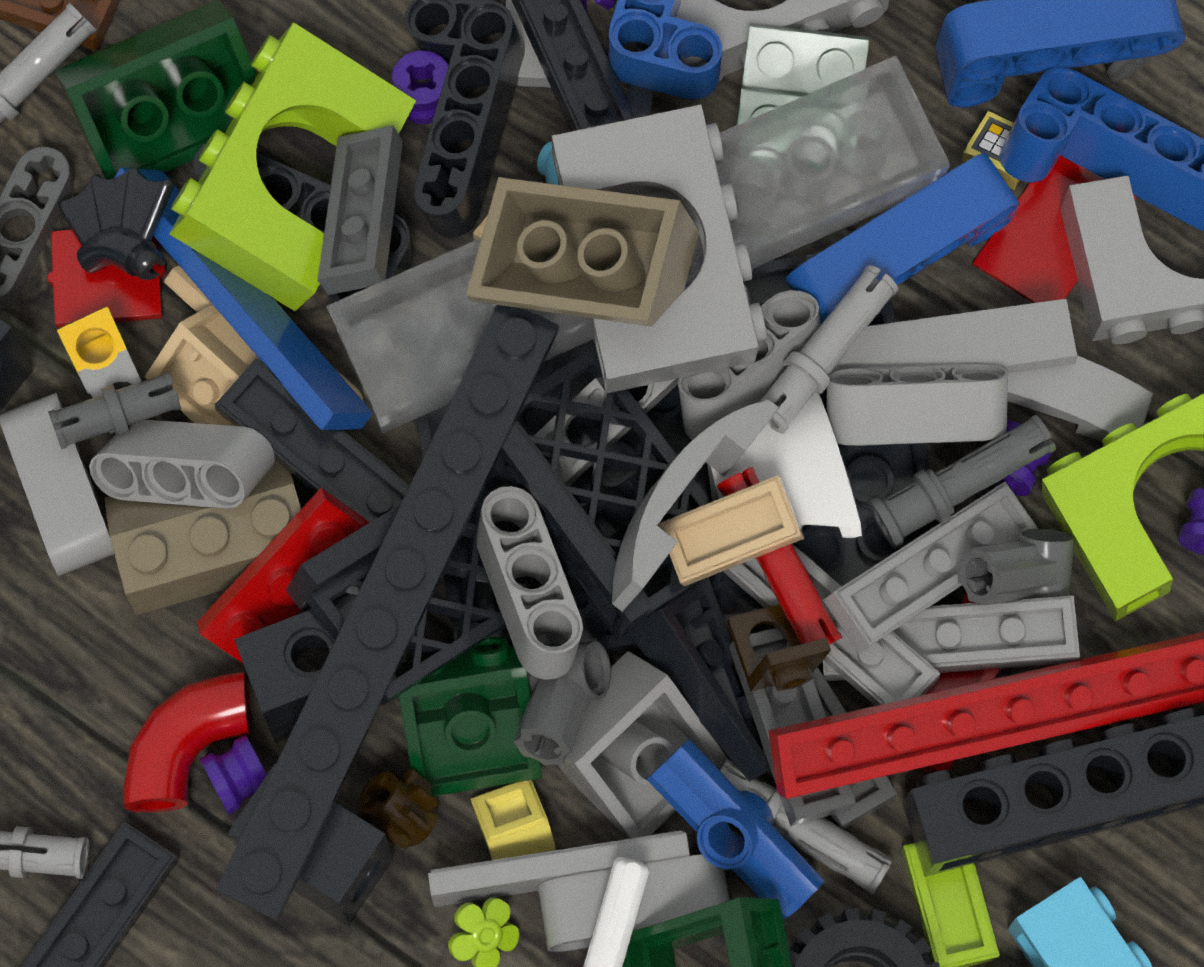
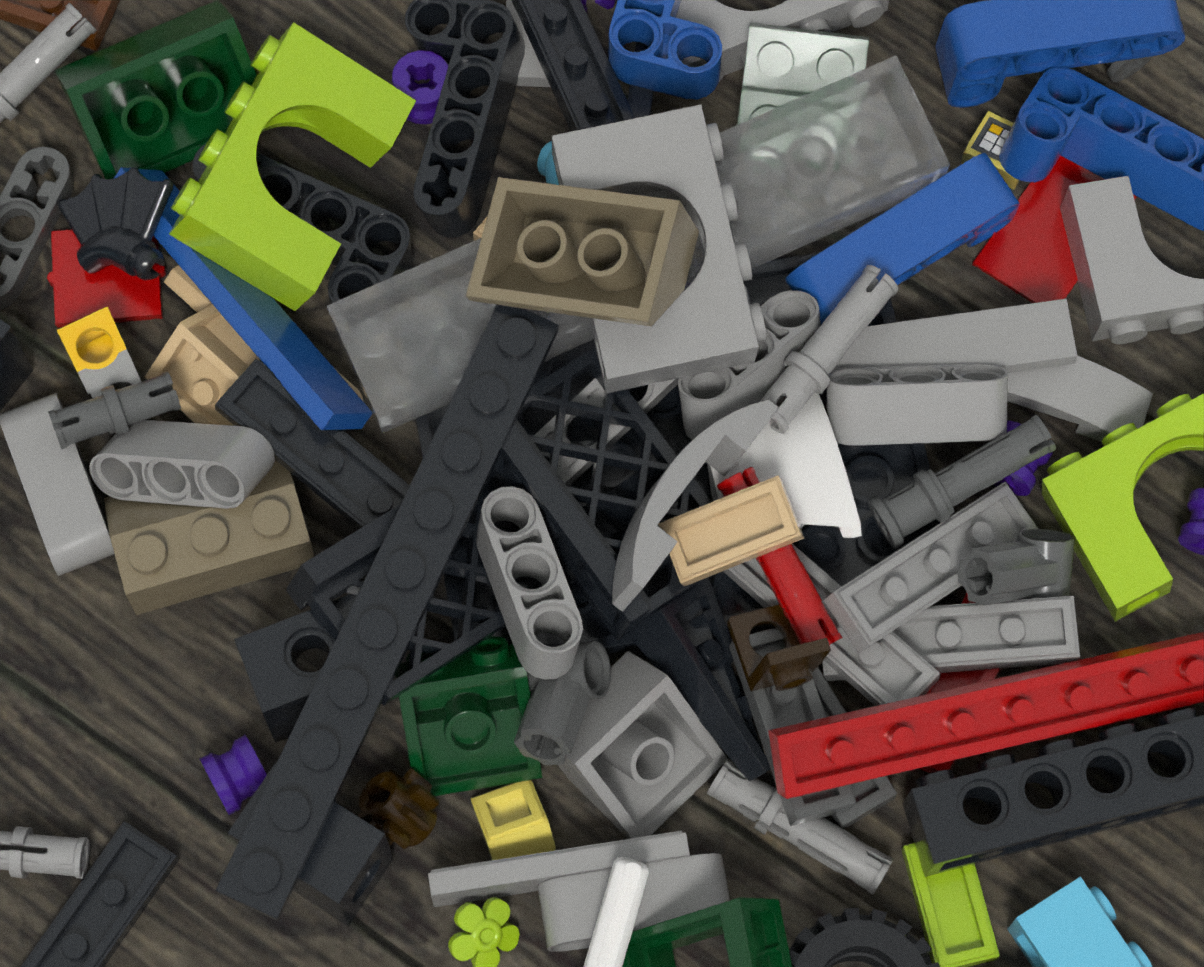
(175, 736): red cylinder -> none
(260, 592): red plate -> none
(360, 210): dark grey plate -> none
(709, 802): blue piece -> none

